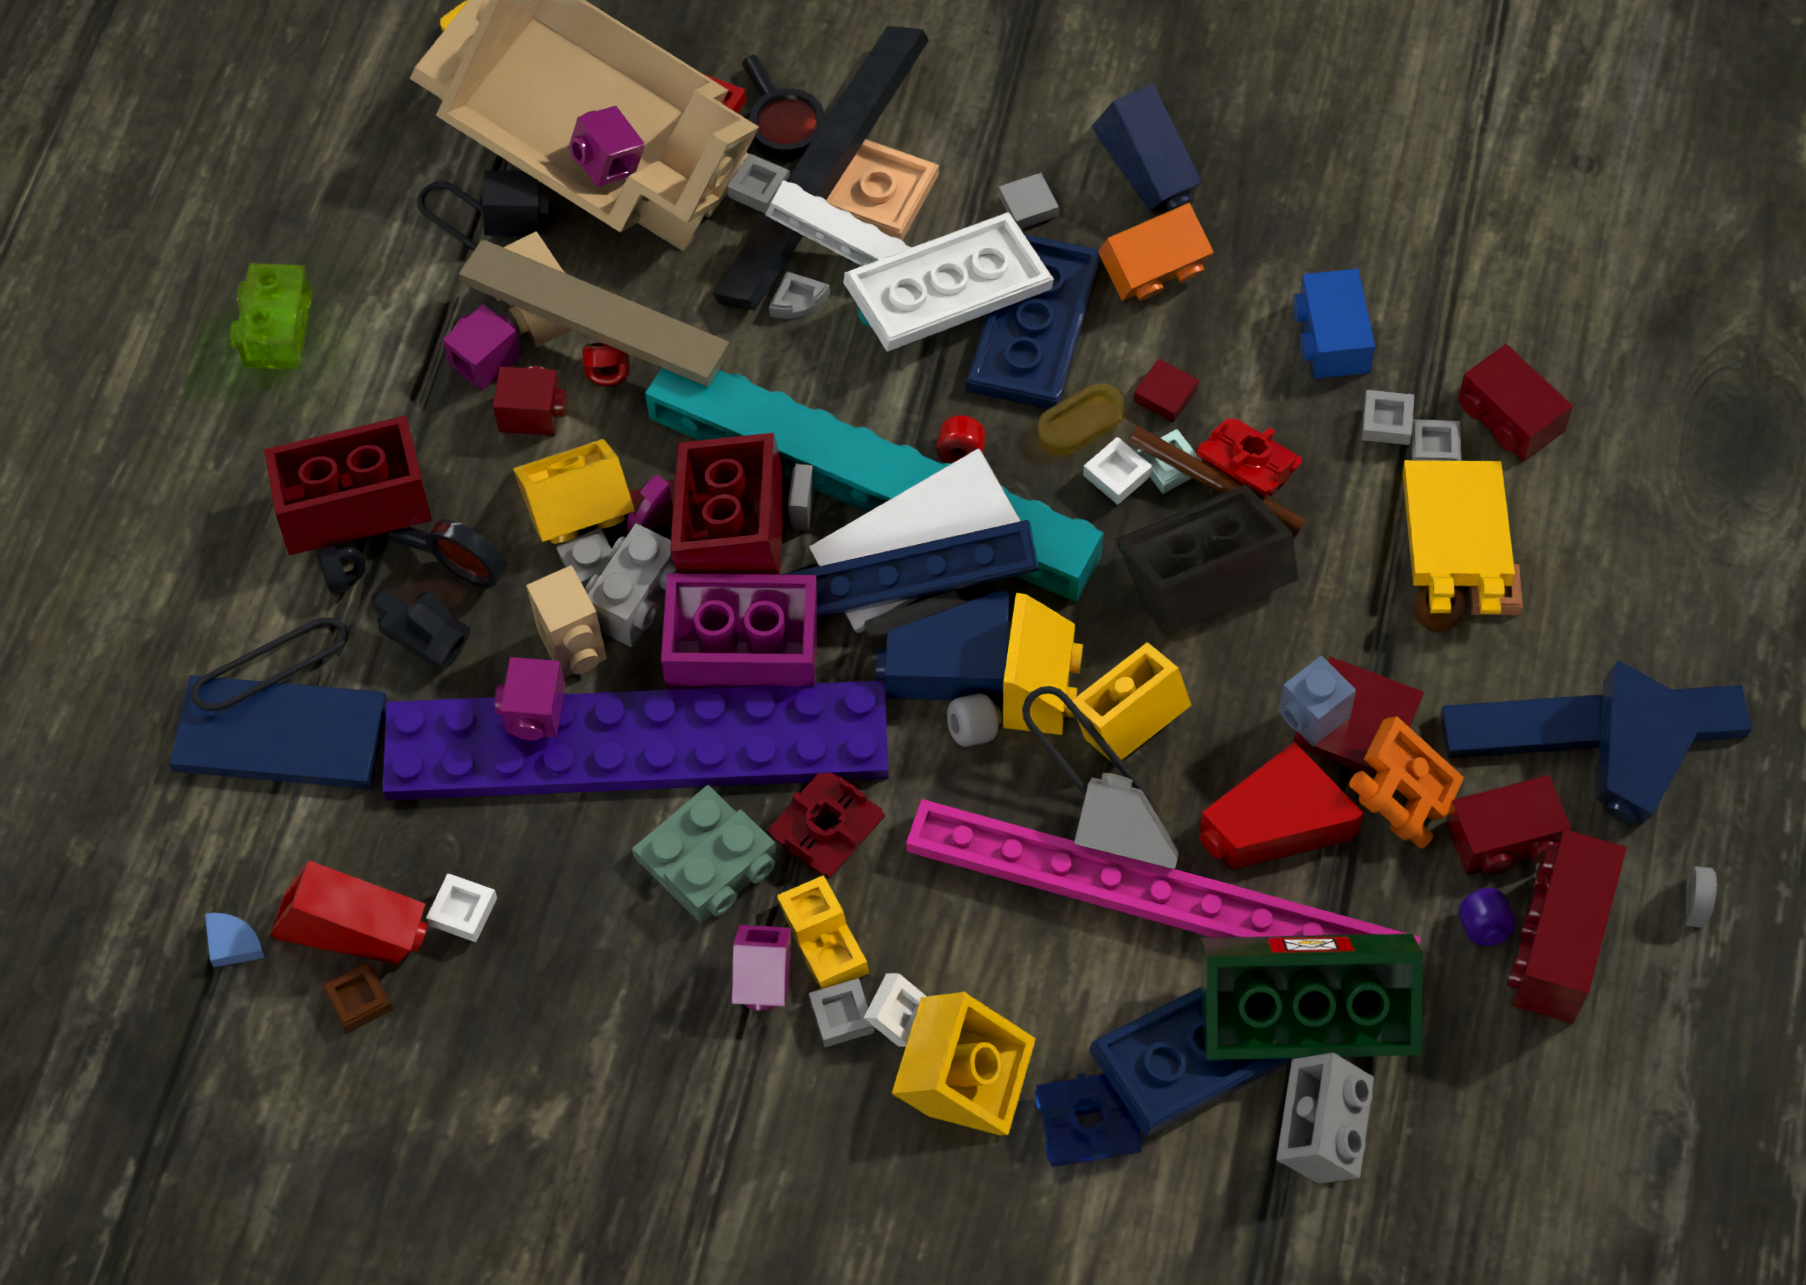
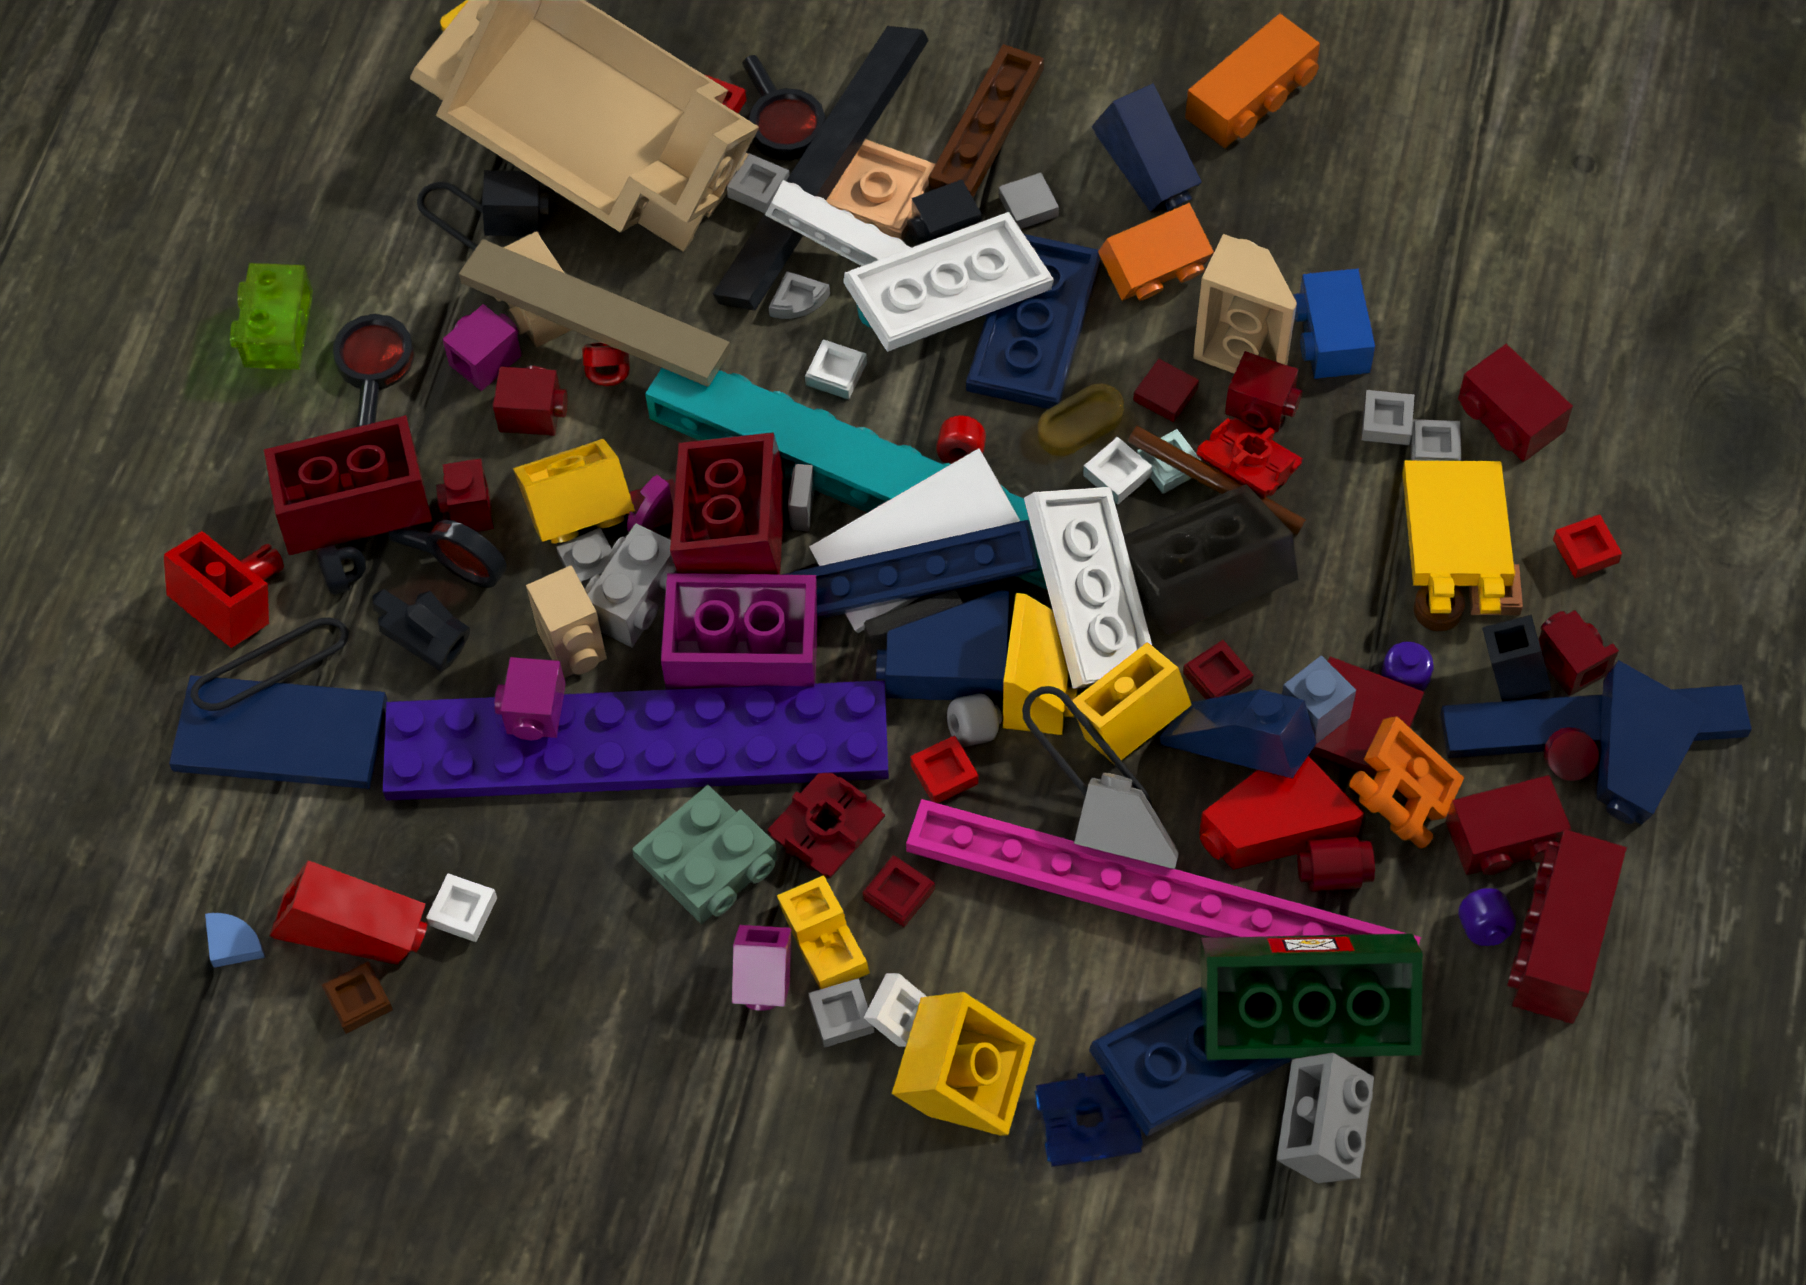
(219, 588): none -> red brick
(372, 356): none -> piece
(466, 495): none -> dark red brick
(606, 146): magenta brick -> none
(836, 369): none -> white tile
(898, 891): none -> dark red tile
(942, 212): none -> black brick
(944, 770): none -> red plate
(988, 119): none -> reddish brown plate
(1087, 579): none -> white tile
(1218, 672): none -> dark red tile
(1243, 307): none -> tan slope
(1246, 729): none -> dark blue slope
(1253, 81): none -> orange brick
(1263, 392): none -> dark red brick
(1336, 864): none -> dark red brick
(1409, 665): none -> dark purple piece
(1516, 658): none -> black brick
(1571, 753): none -> dark red tile
(1574, 651): none -> dark red brick
(1587, 546): none -> red plate
(1700, 896): light grey tile -> none

